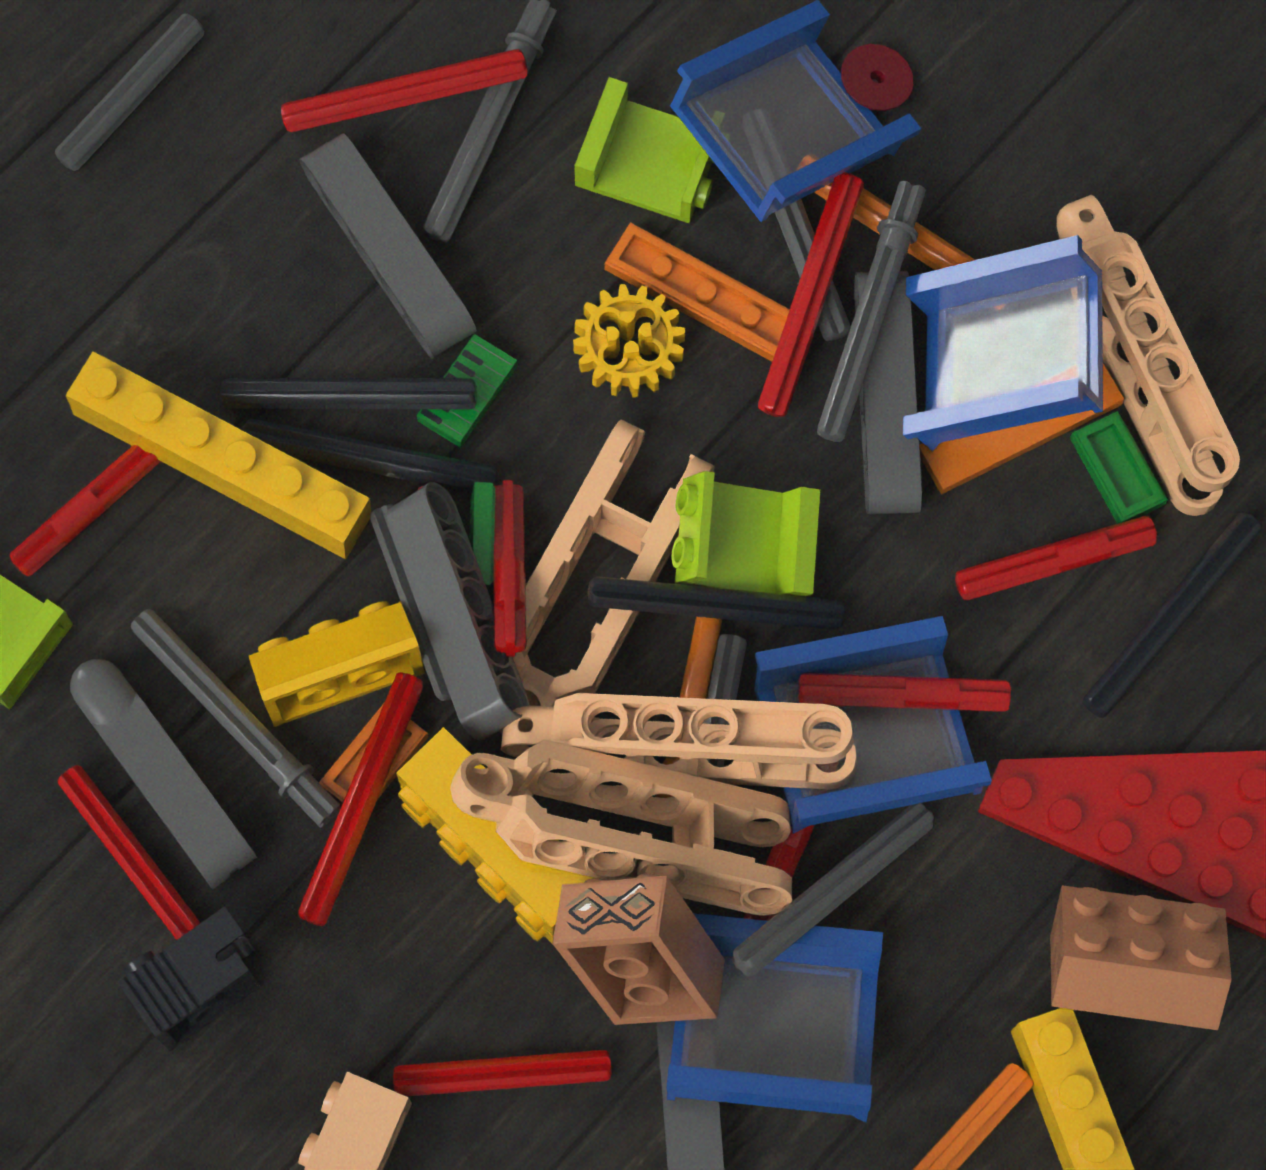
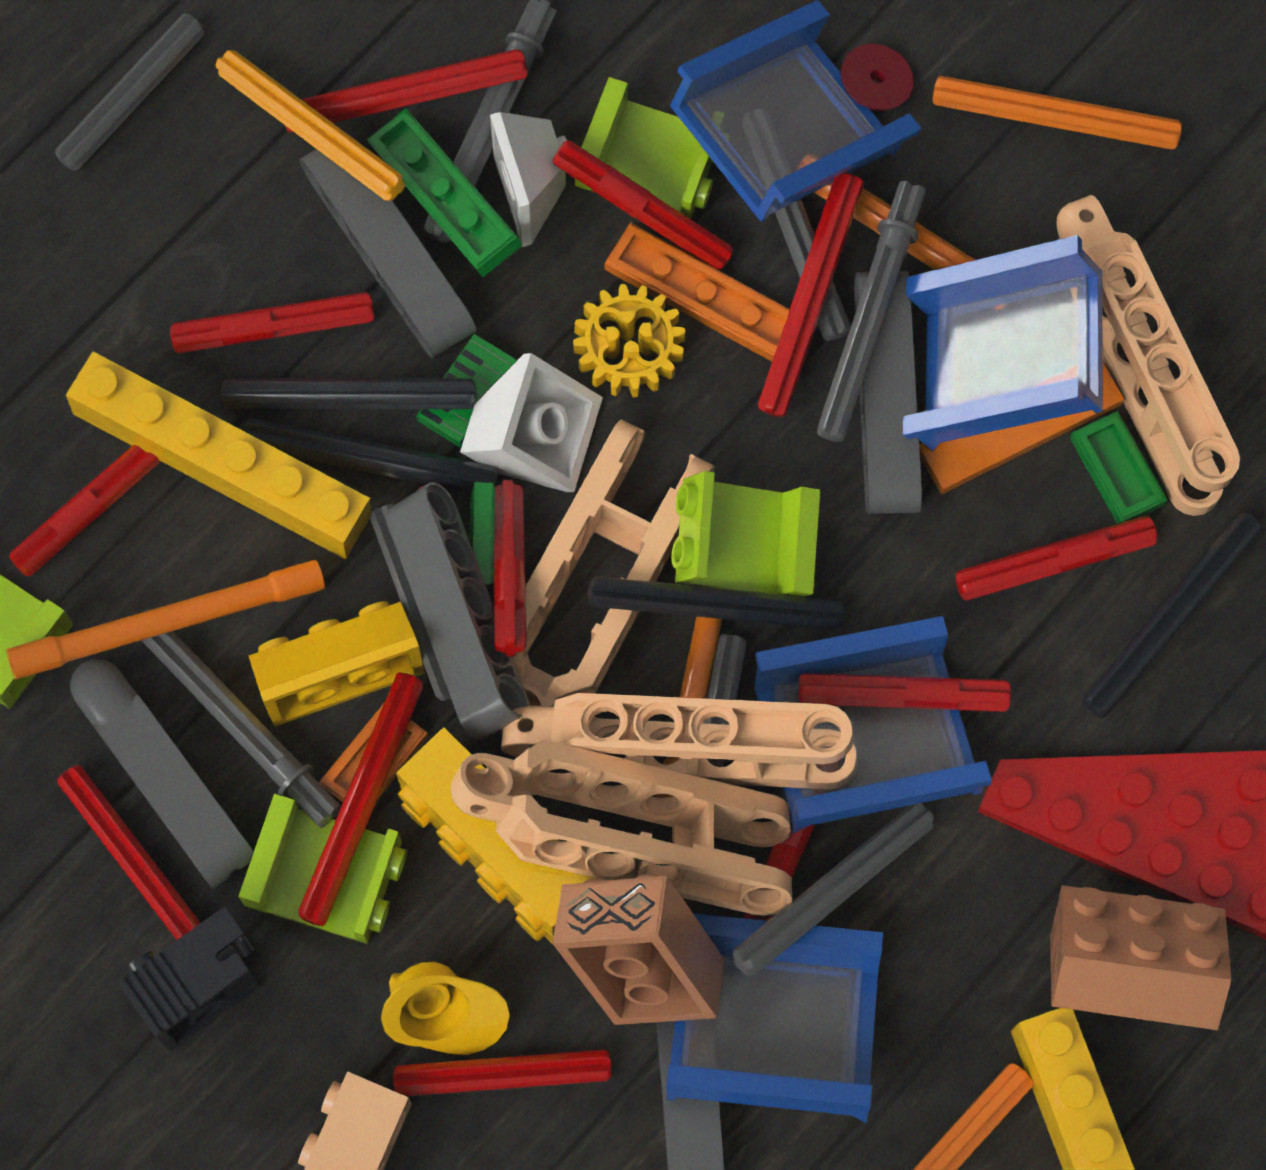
(57, 650): none -> orange piece
(271, 322): none -> red axle
(287, 860): none -> lime panel
(310, 125): none -> light orange axle
(442, 1011): none -> yellow piece
(445, 193): none -> green tile
(526, 168): none -> white slope
(534, 425): none -> white slope
(642, 204): none -> red axle
(1057, 112): none -> orange axle

